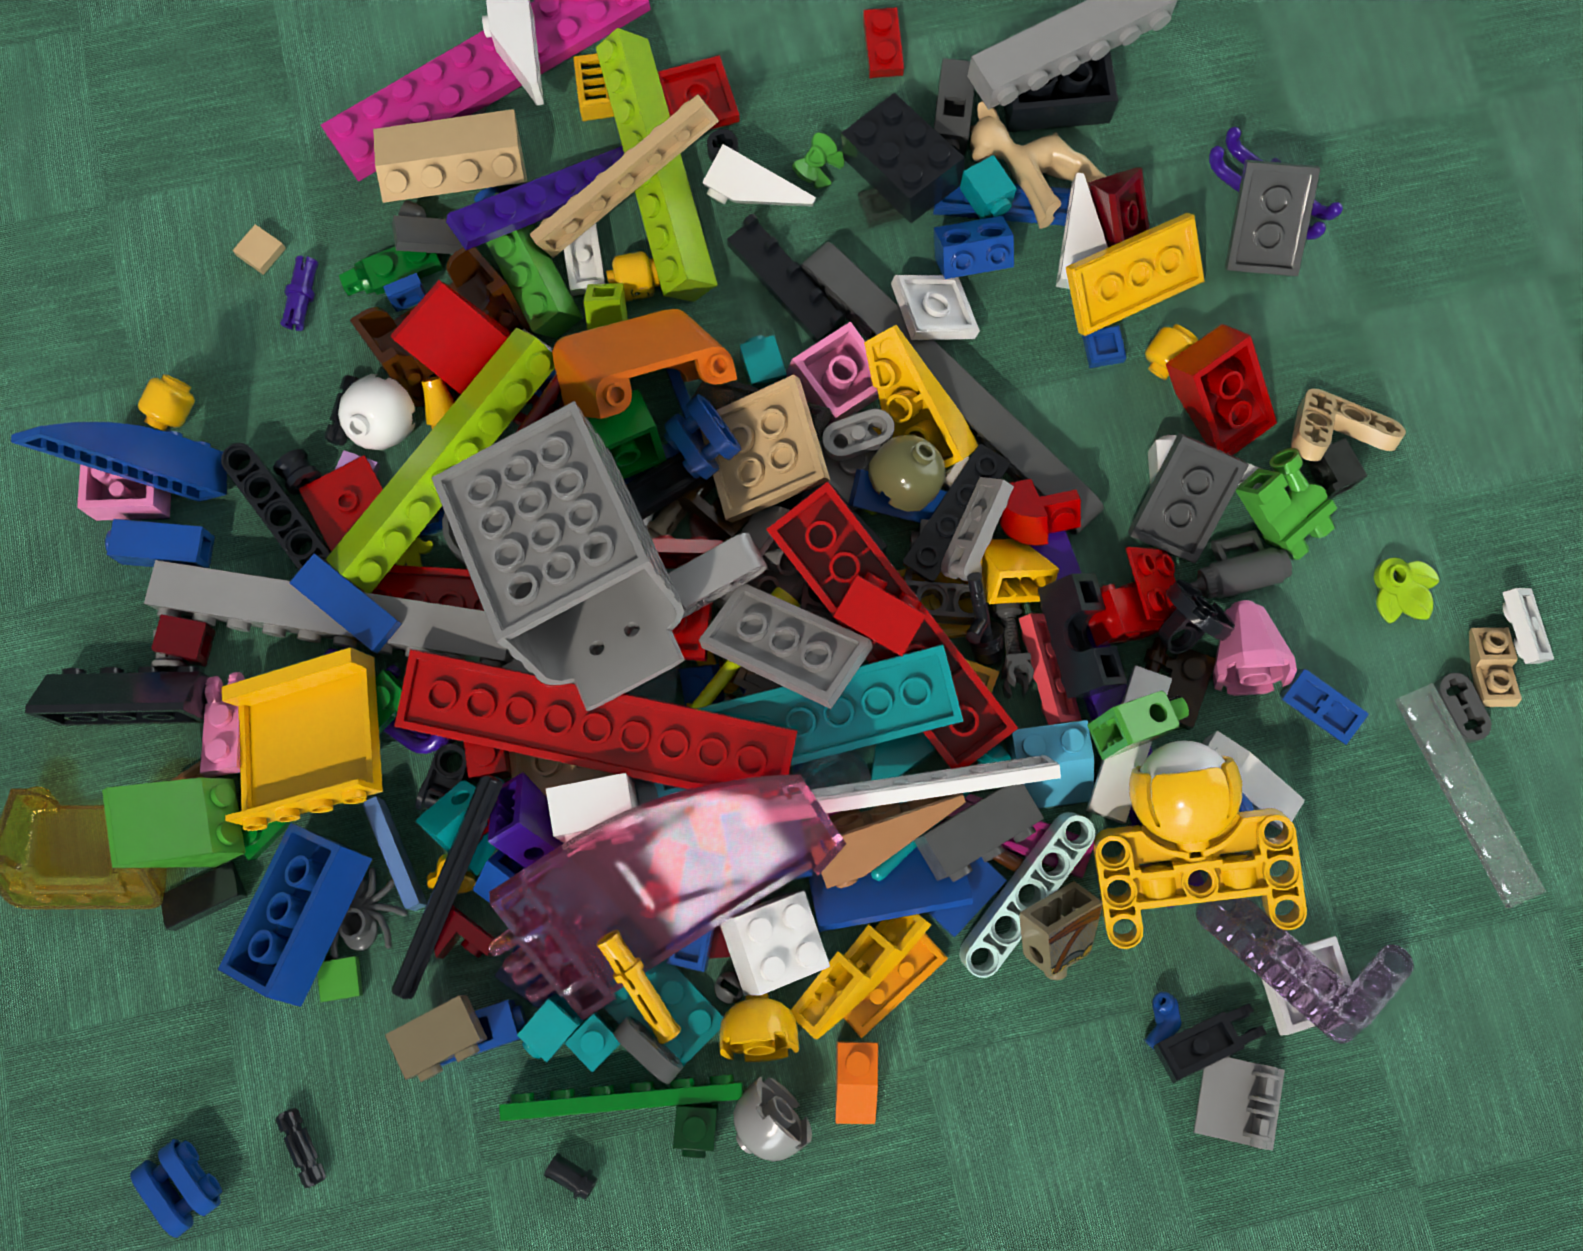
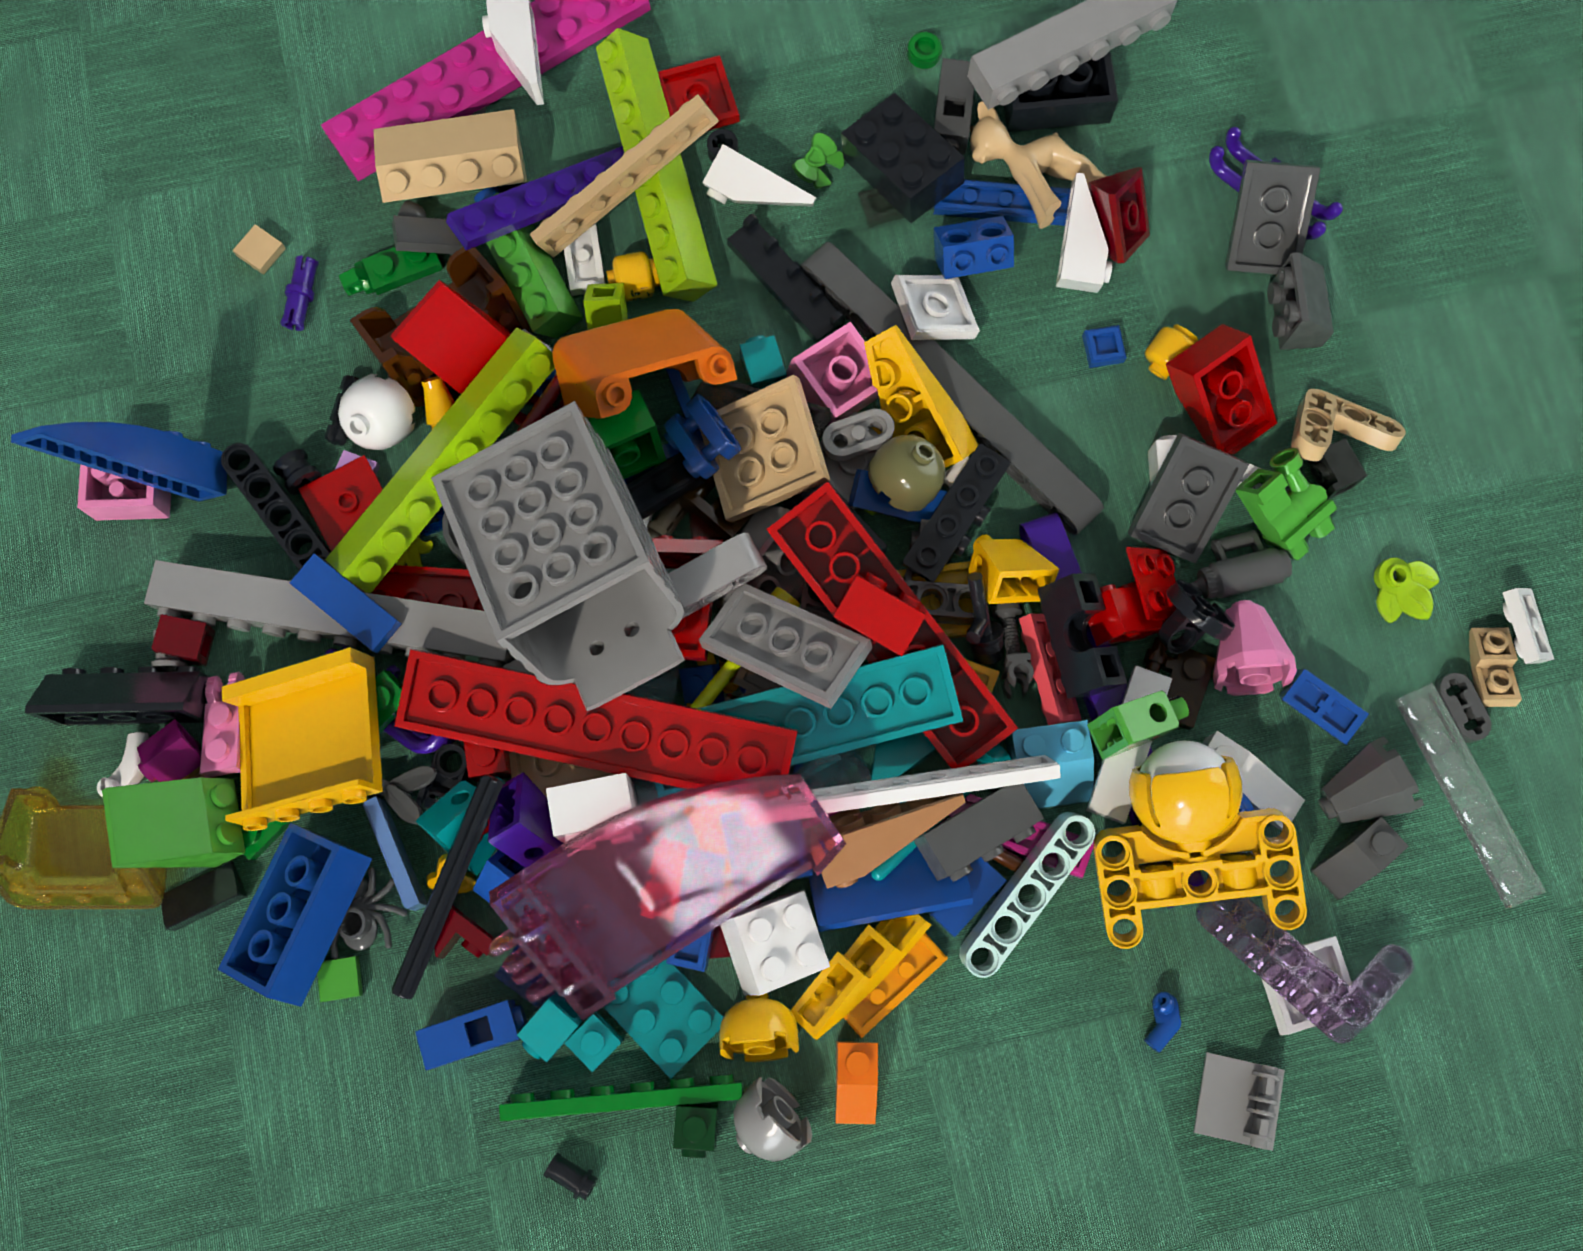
(128, 770): none -> white arm
(144, 542): blue brick -> none
(166, 402): yellow head -> none
(169, 754): none -> magenta brick
(198, 1189): blue brick -> none
(300, 1147): black axle -> none
(397, 792): none -> dark grey piece
(405, 292): blue tile -> none
(437, 1037): dark tan brick -> none
(591, 108): yellow slope -> none
(630, 973): yellow pin -> none
(648, 1050): dark grey beam -> none
(724, 994): dark grey hinge -> none
(883, 42): red plate -> none
(924, 50): none -> green tile
(976, 528): light grey plate -> none
(988, 188): teal brick -> none
(1032, 517): red brick -> none
(1060, 929): dark tan torso -> none
(1135, 274): yellow tile -> none
(1205, 1043): black hinge -> none
(1300, 304): none -> dark grey slope
(1359, 857): none -> dark grey slope
(1370, 786): none -> dark grey cone

